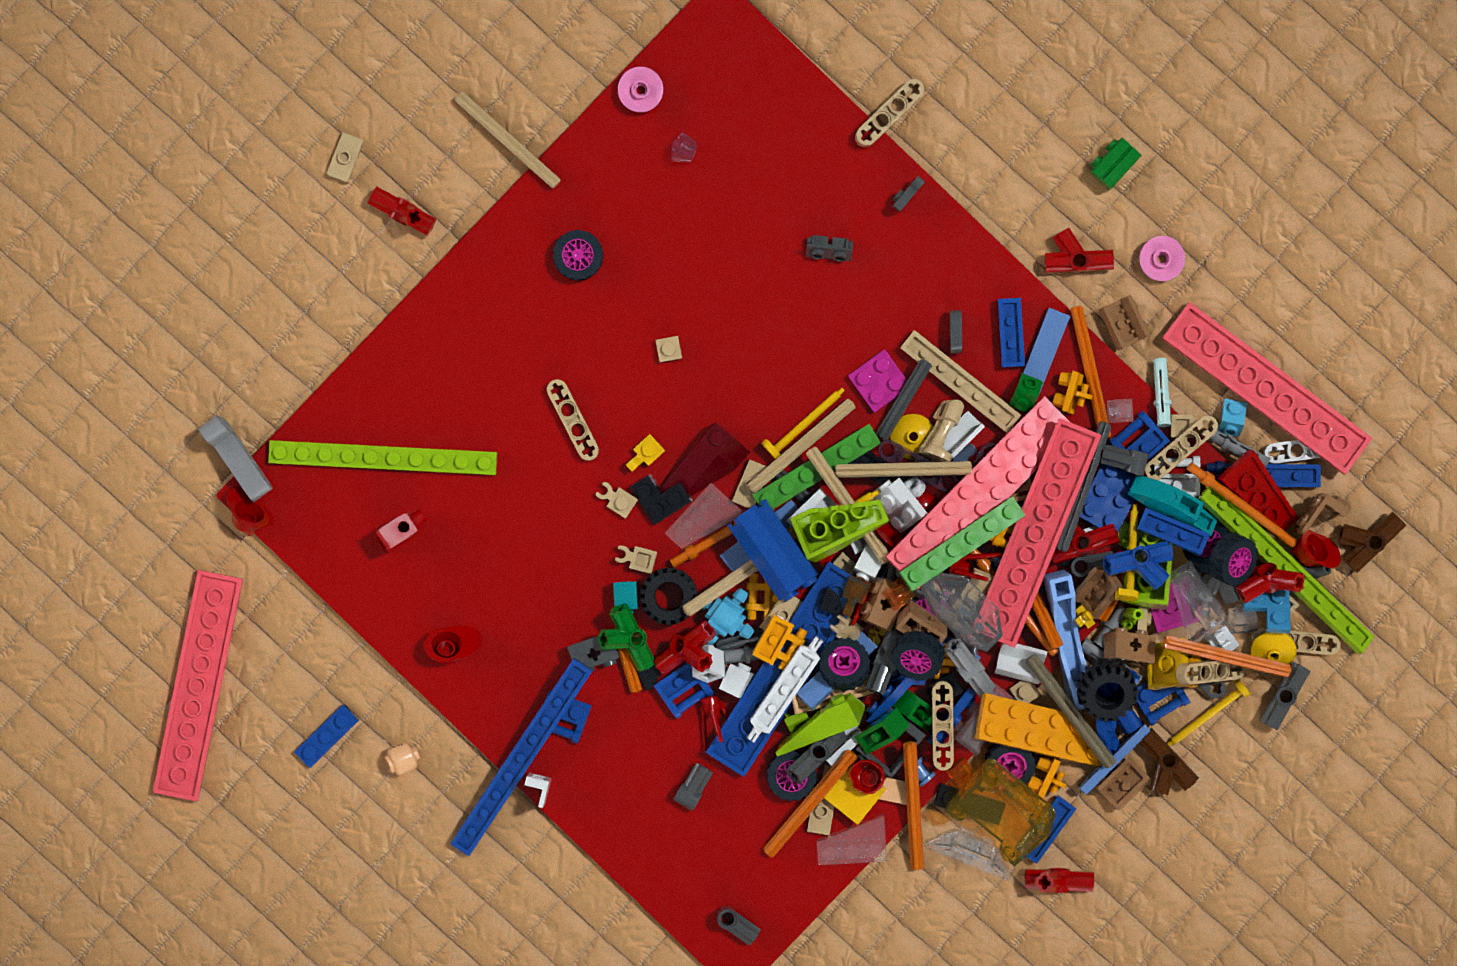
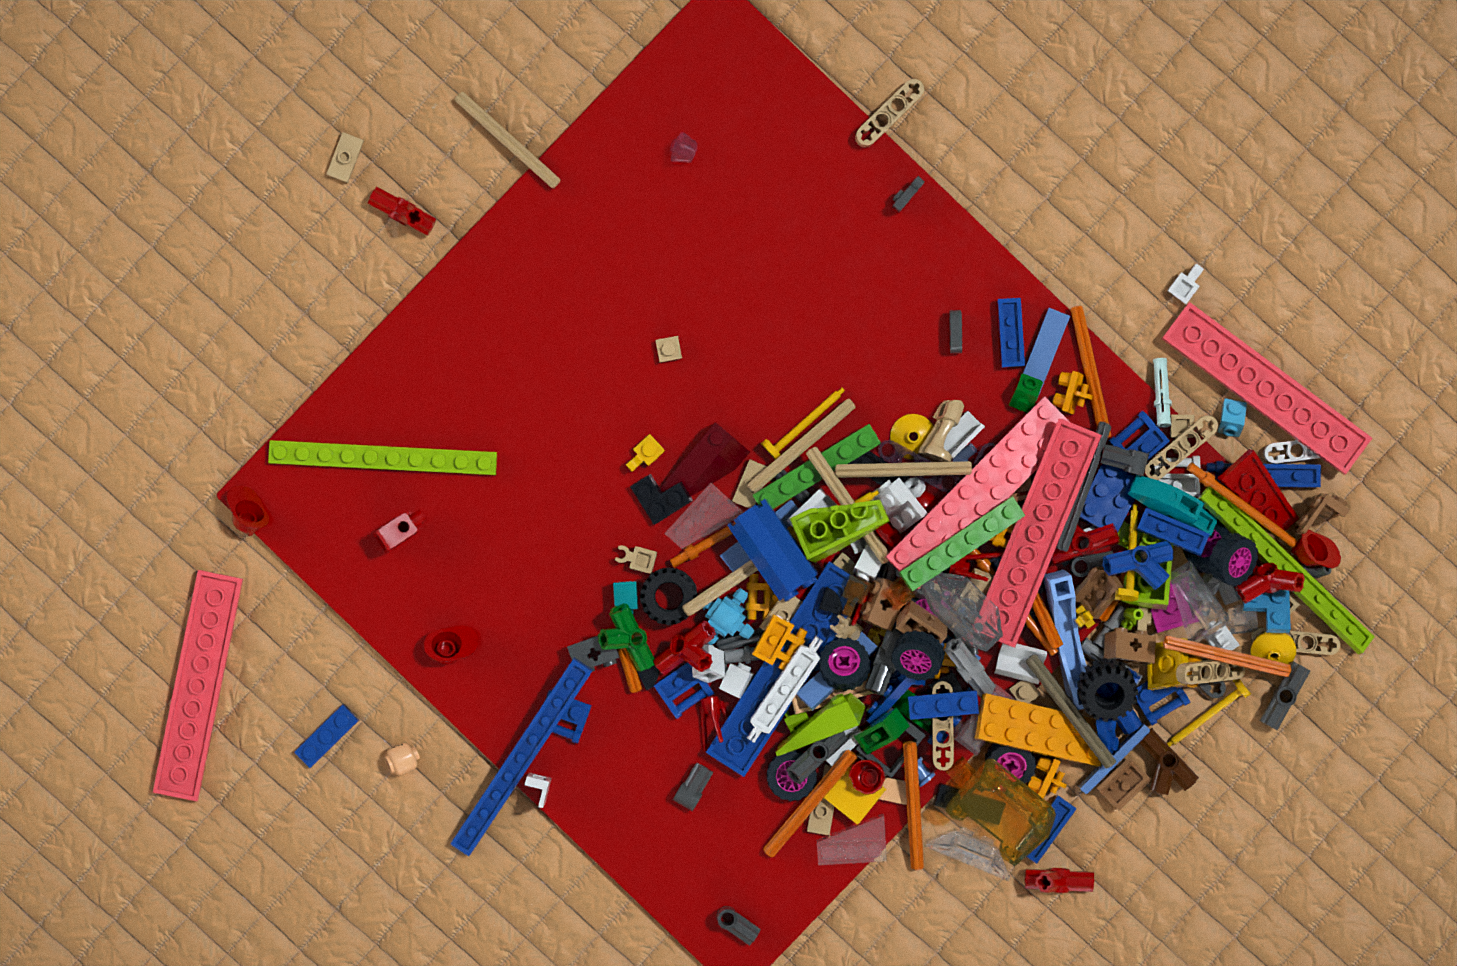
(236, 456): light grey beam -> none
(572, 420): tan beam -> none
(578, 255): black wheel -> none
(620, 501): tan plate -> none
(640, 77): bright pink dish -> none
(819, 248): dark grey hinge -> none
(878, 380): dark pink plate -> none
(904, 399): dark grey axle -> none
(943, 704): none -> blue plate
(961, 382): tan plate -> none
(1071, 248): red piece -> none
(1115, 163): green brick -> none
(1120, 410): clear brick -> none
(1124, 322): medium nougat bracket -> none
(1173, 255): bright pink dish -> none
(1185, 286): none -> white plate
(1233, 446): light grey pin -> none
(1360, 539): reddish brown piece -> none

